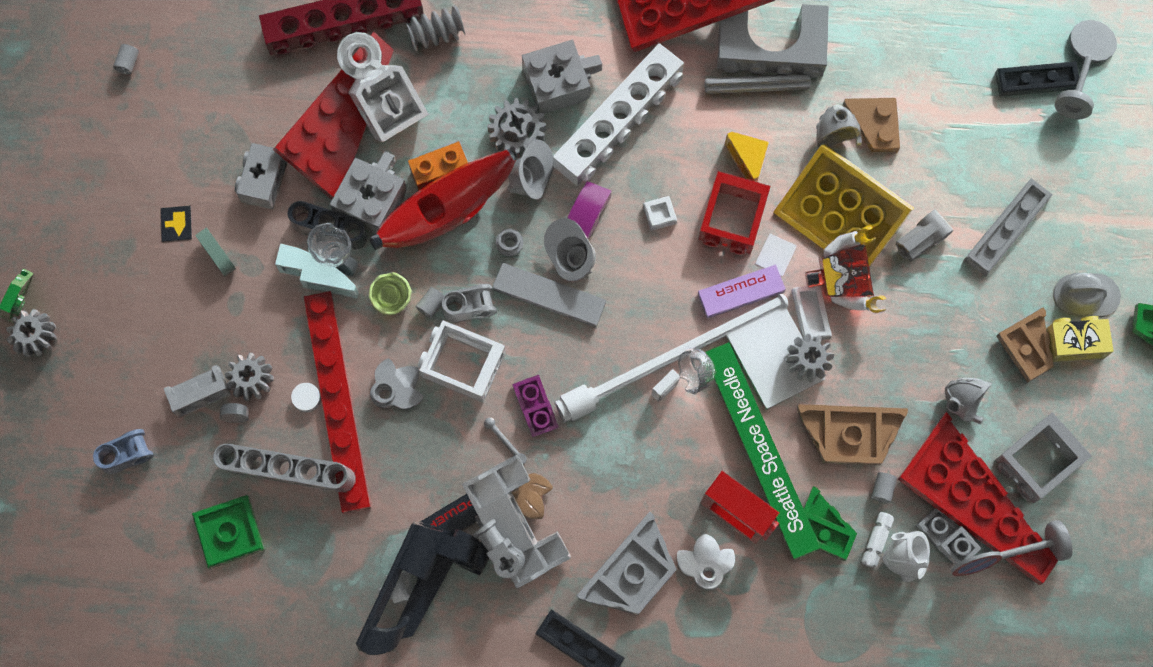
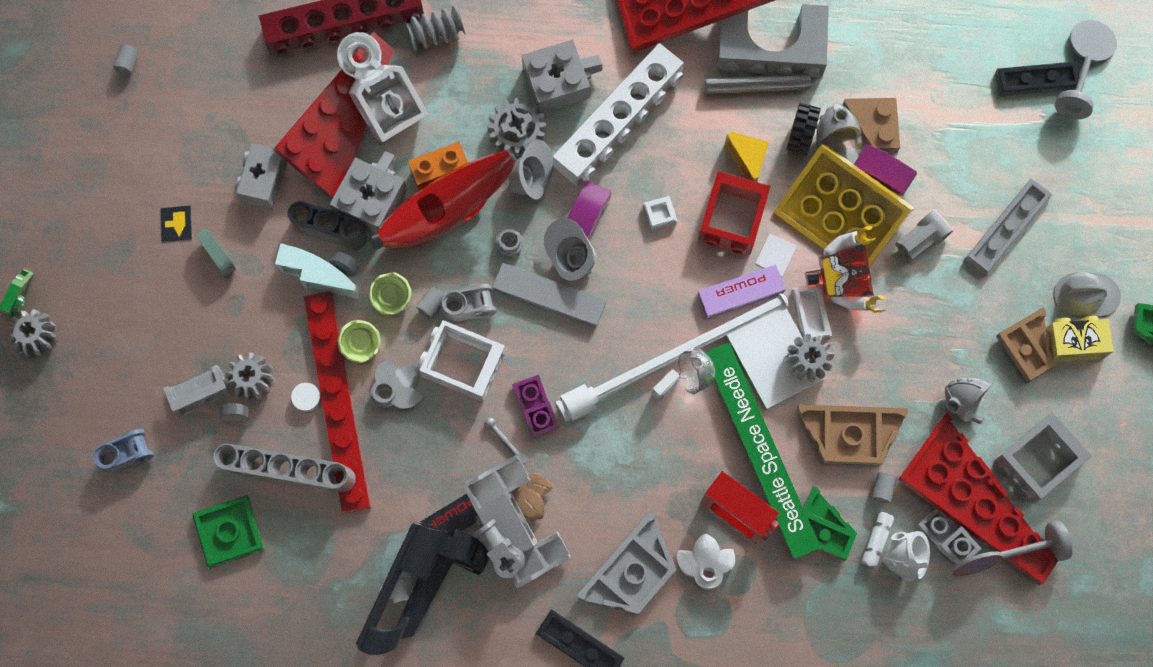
(329, 245): clear hair -> none
(358, 341): none -> yellowish green hair
(803, 128): none -> black tyre
(885, 169): none -> magenta slope

